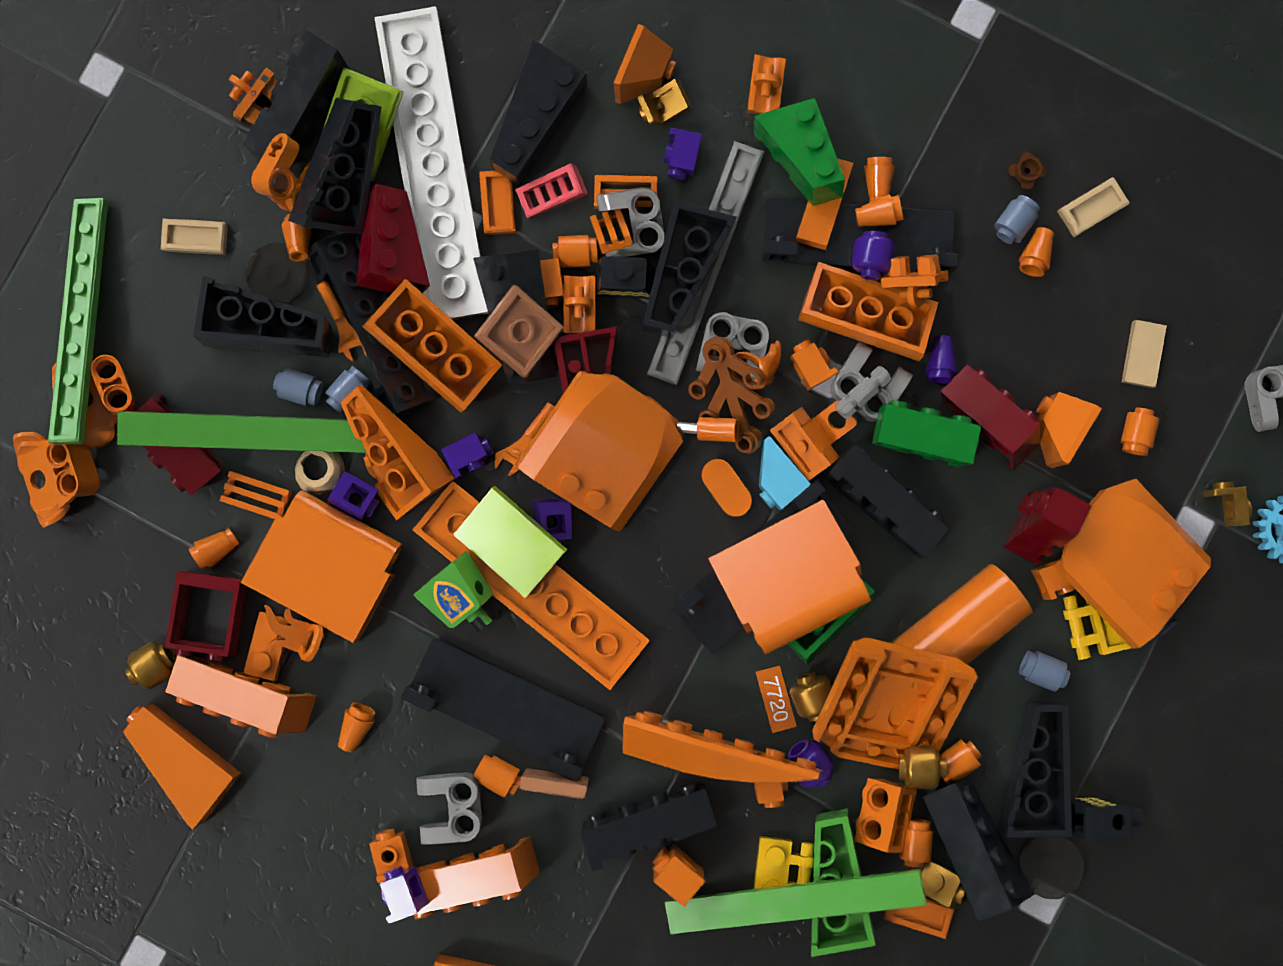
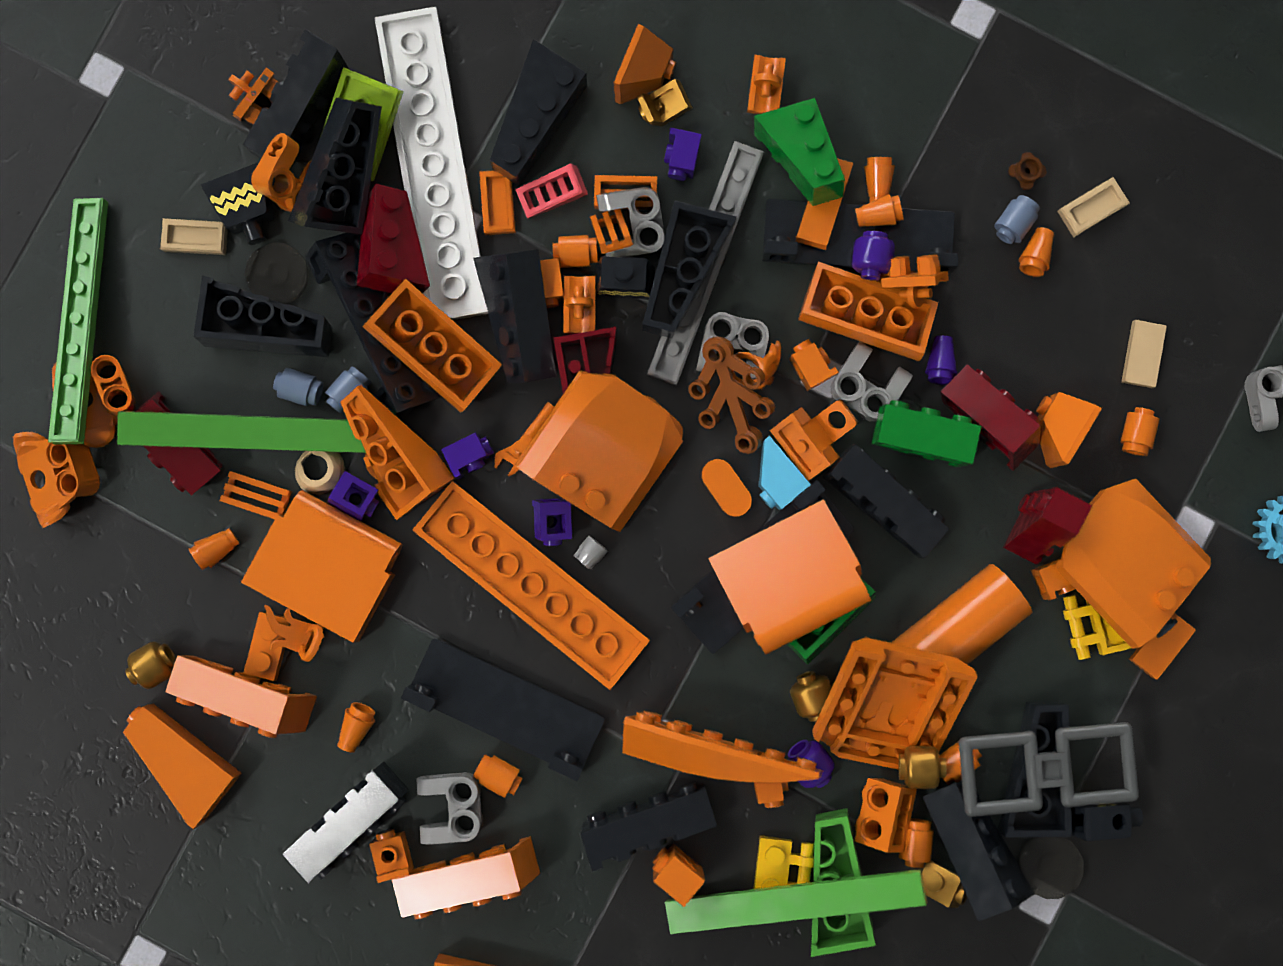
(179, 612): dark red window -> none
(239, 204): none -> black torso
(296, 239): orange cone -> none
(345, 822): none -> wedge
(347, 334): orange piece -> none
(403, 893): brick -> none
(457, 594): bright green torso -> none
(510, 541): tile -> none
(519, 331): nougat tile -> none
(553, 783): nougat tile -> none
(590, 552): none -> light grey hose
(712, 429): orange piece -> none
(776, 699): orange sticker -> none
(863, 392): light grey axle -> none
(930, 919): orange tile -> none
(1044, 670): sand blue brick -> none
(1048, 769): none -> dark grey bar
(1160, 652): none -> orange tile
(1236, 506): pearl gold bracket -> none

